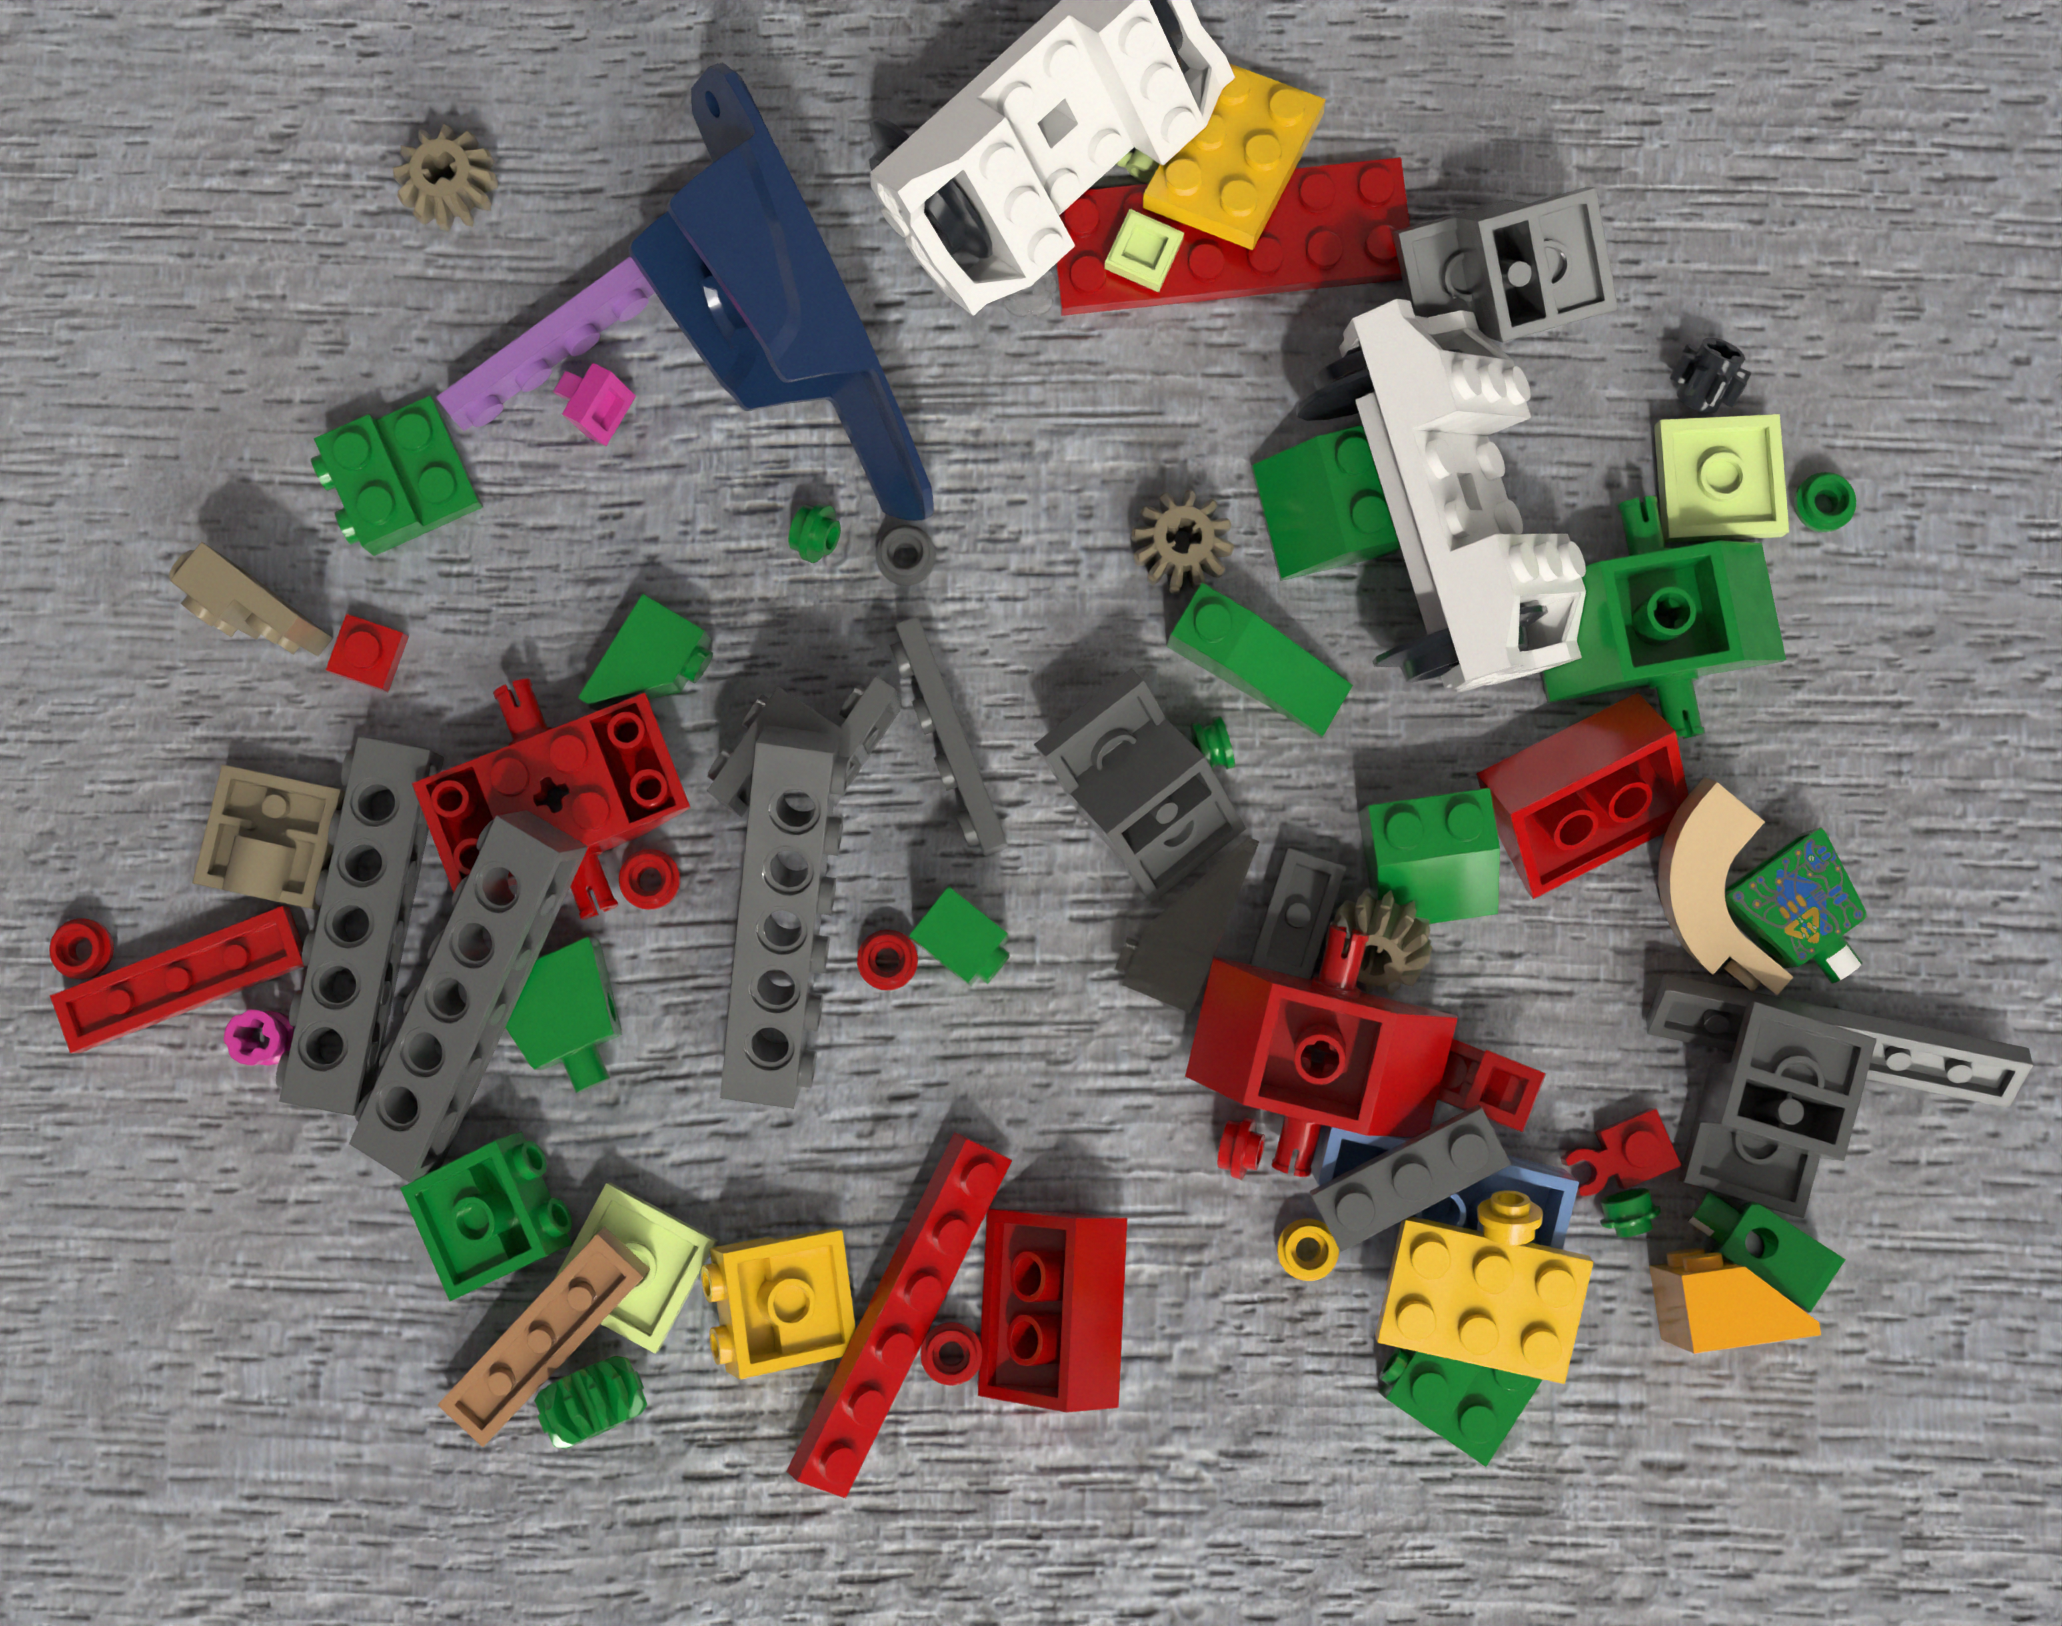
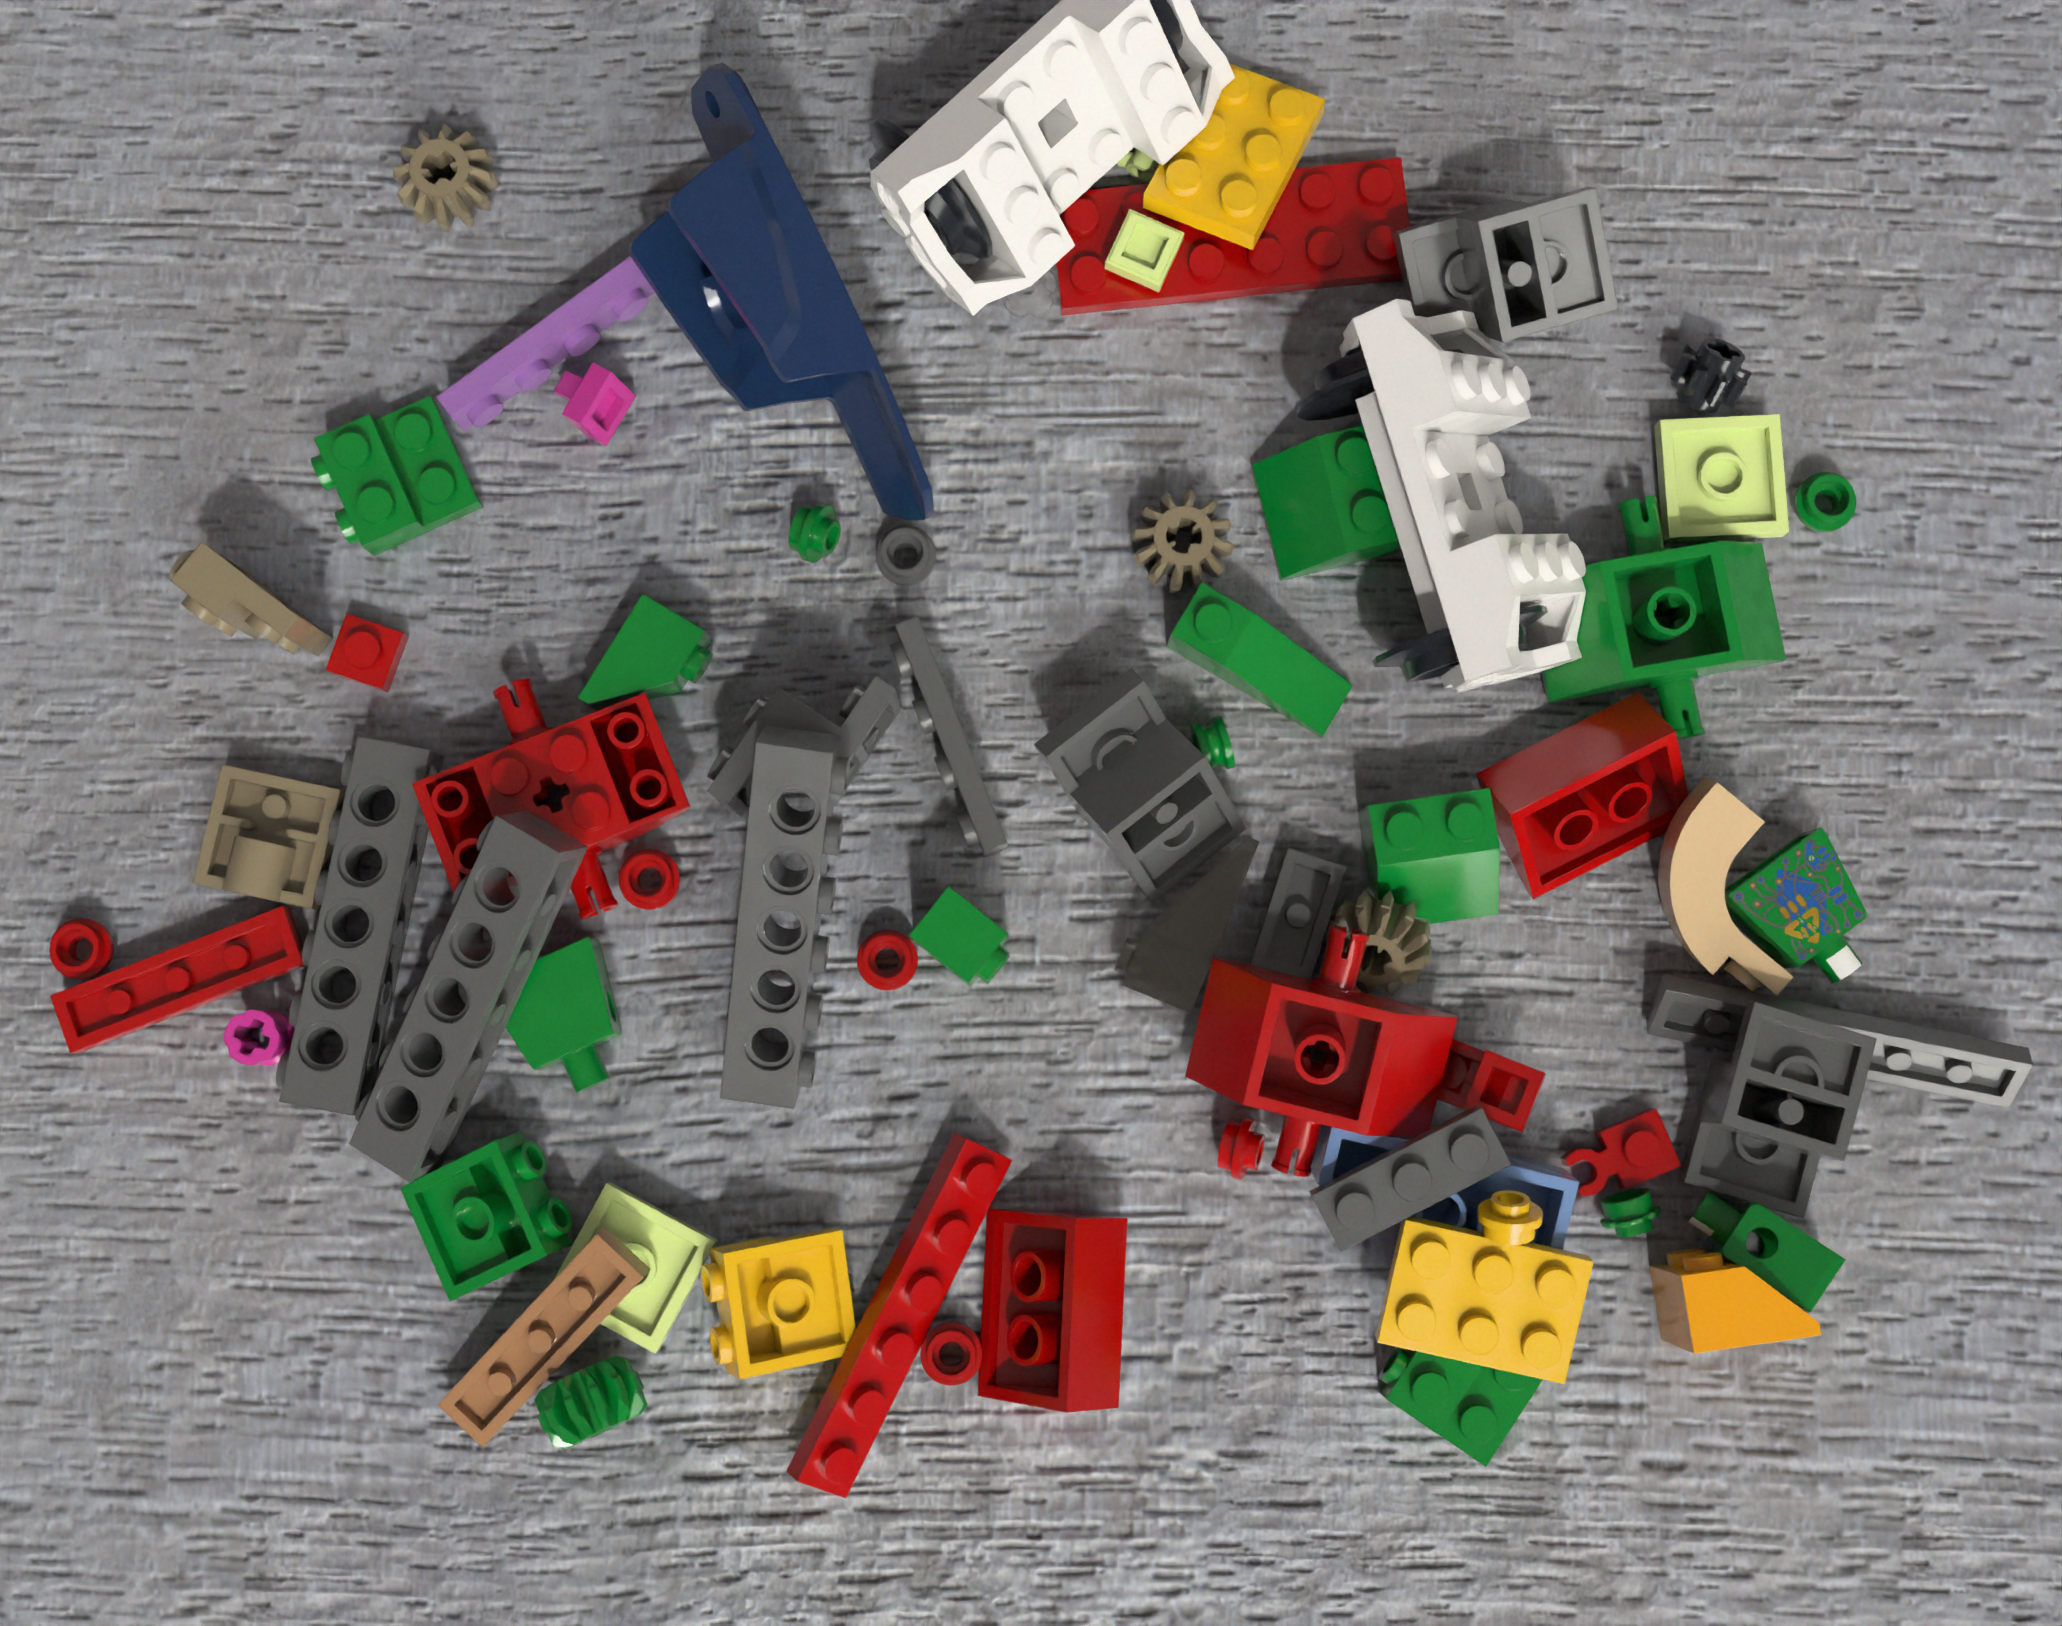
(1323, 1261): yellow plate -> none

